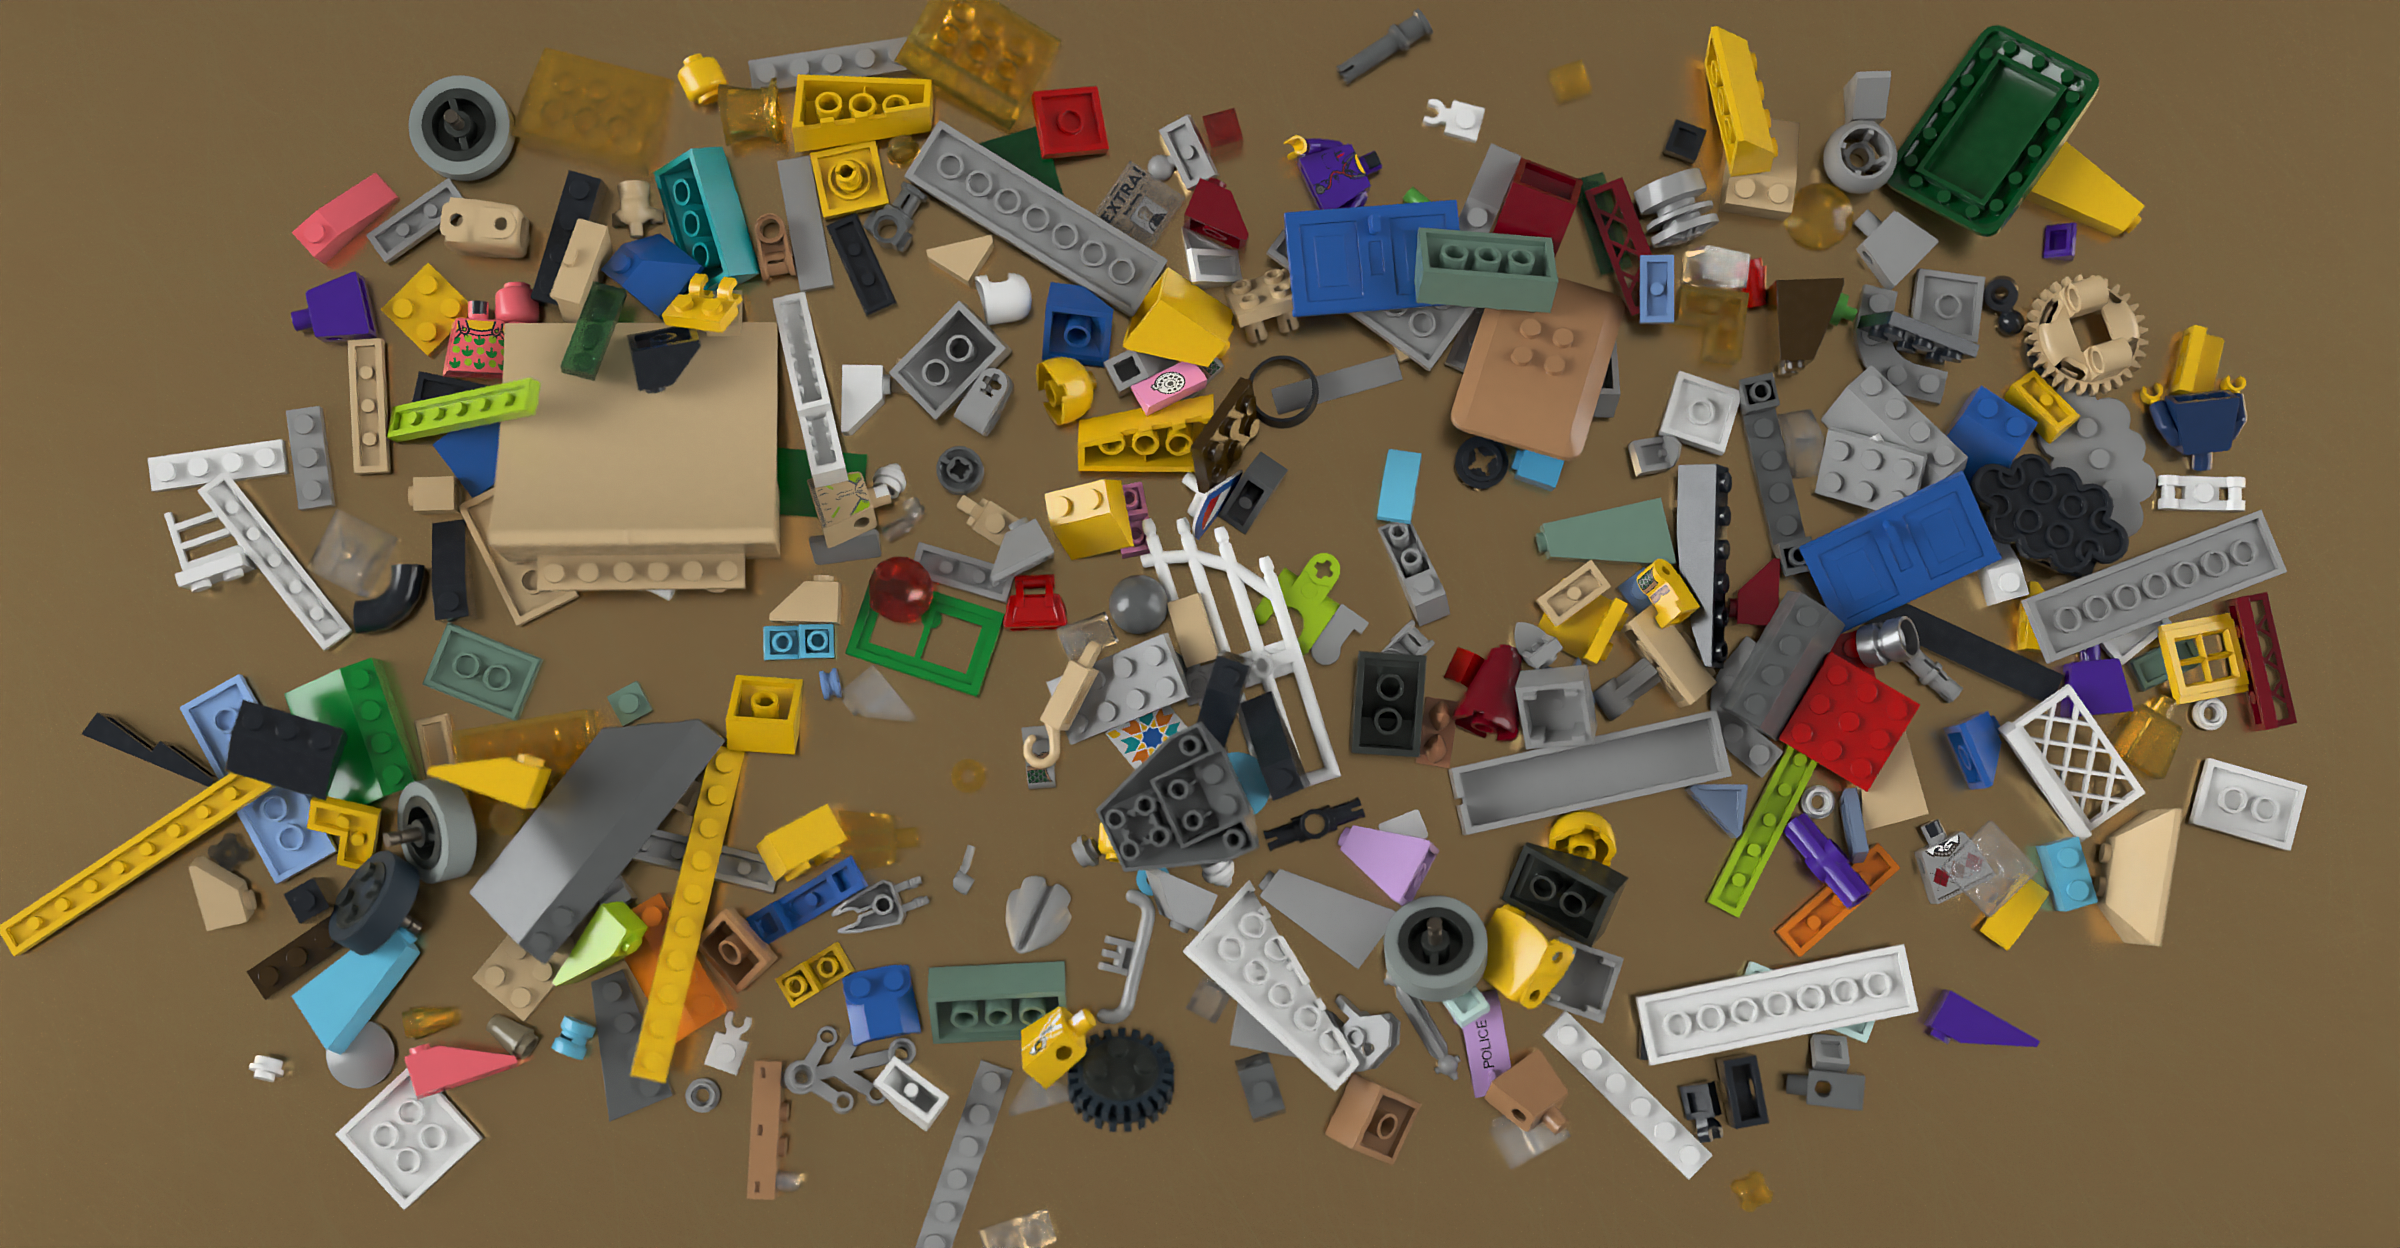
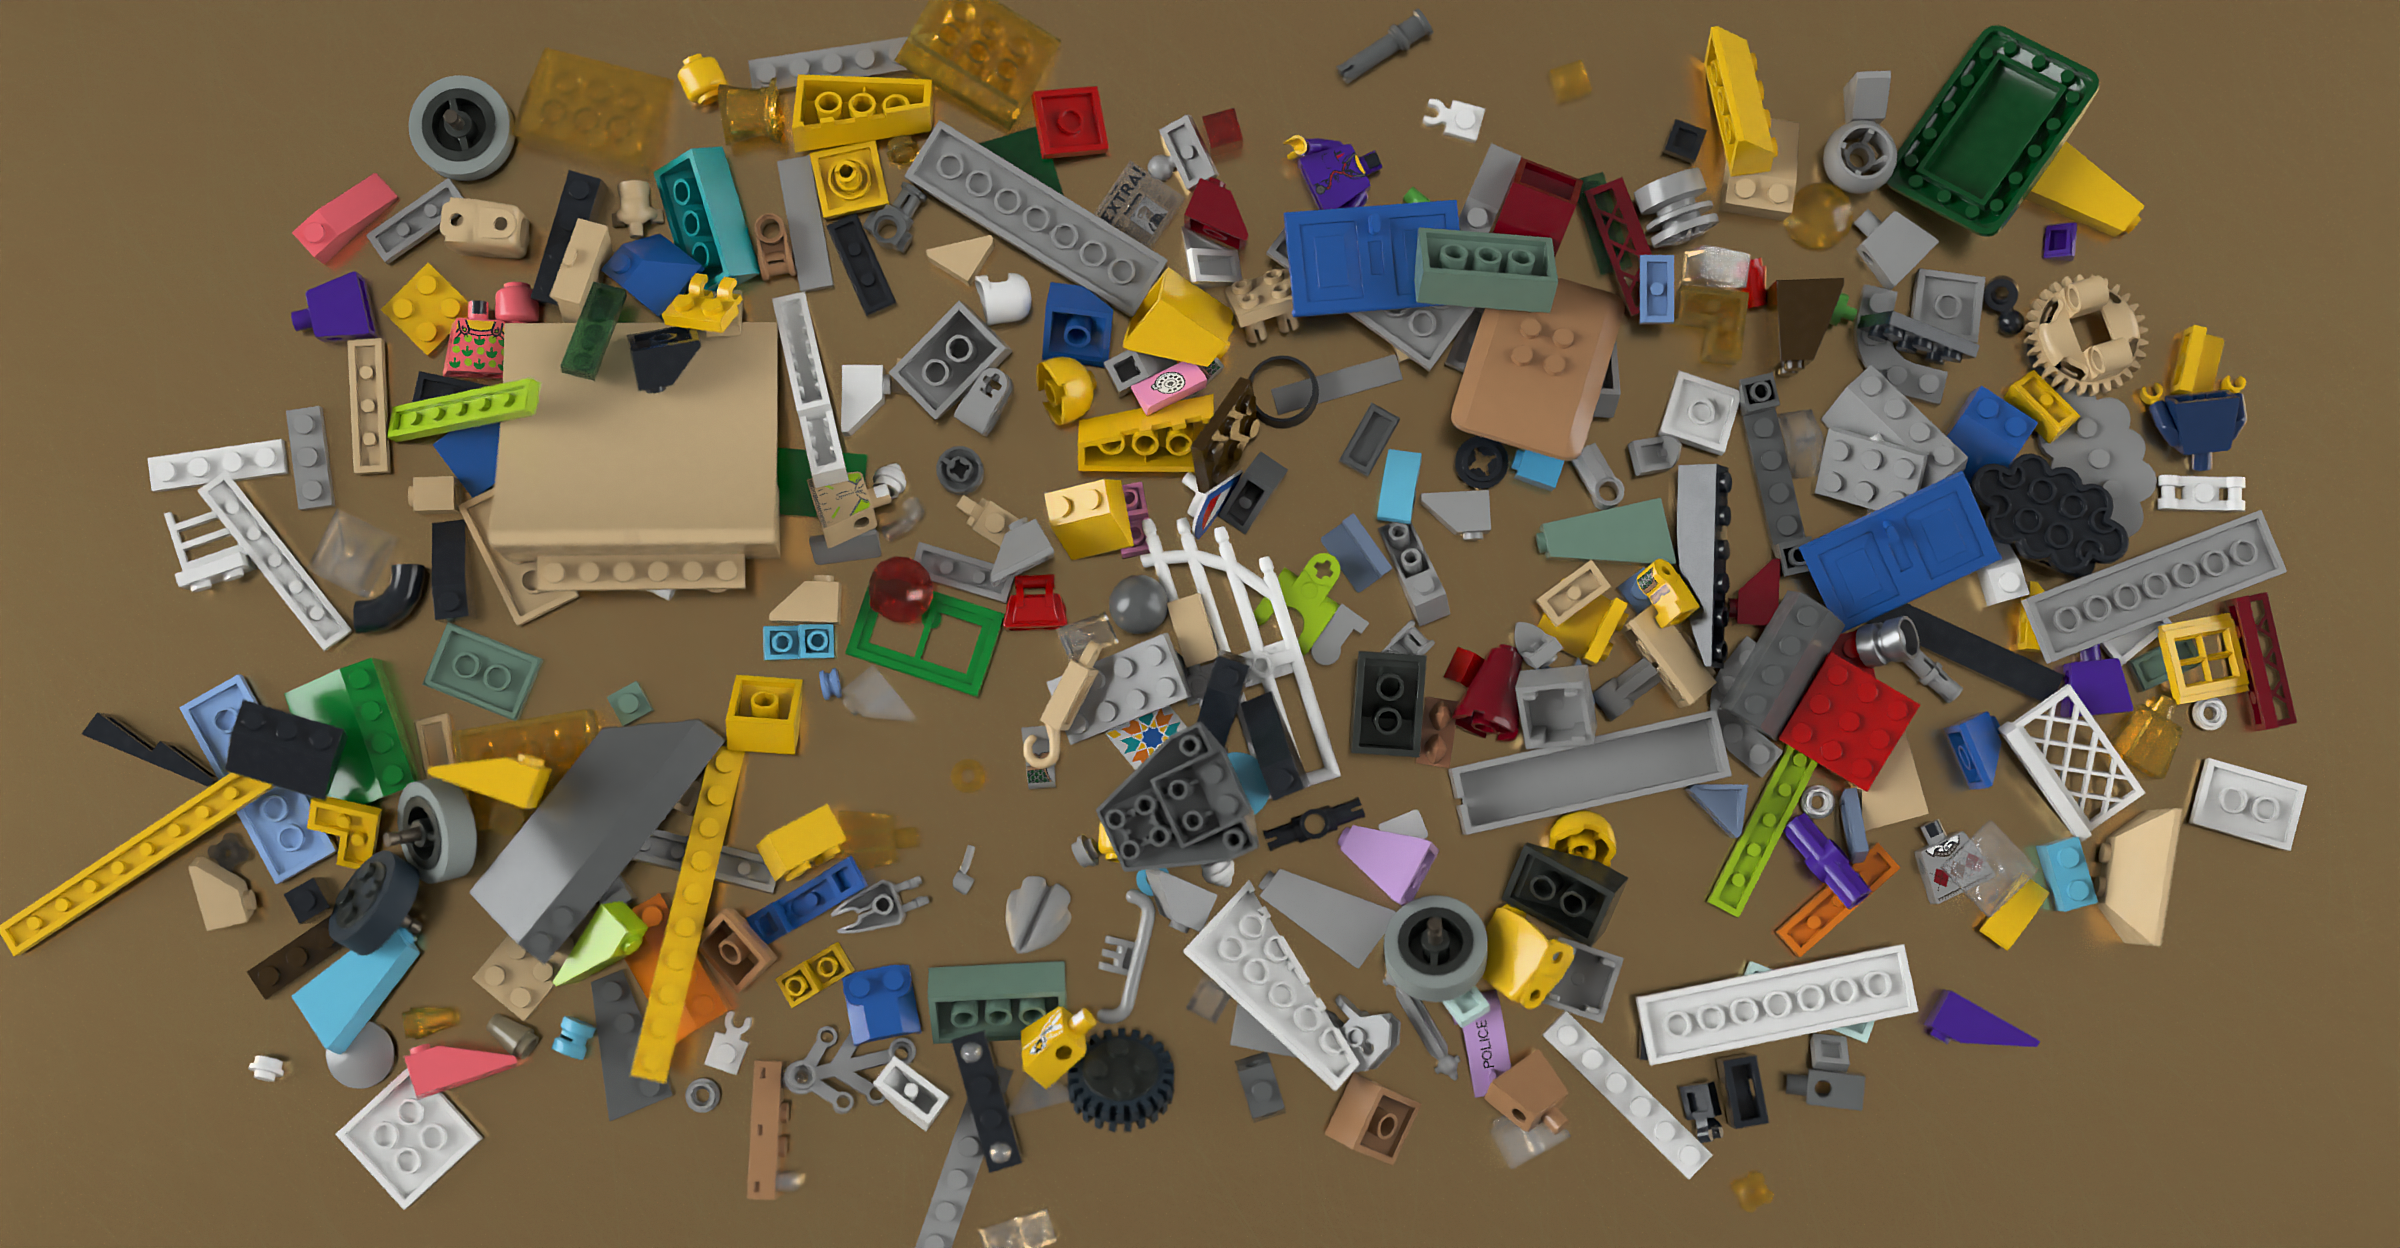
(987, 1101): none -> black piece
(1356, 553): none -> sand blue panel
(1369, 440): none -> dark grey tile
(1460, 512): none -> light grey slope
(1596, 474): none -> light grey piece

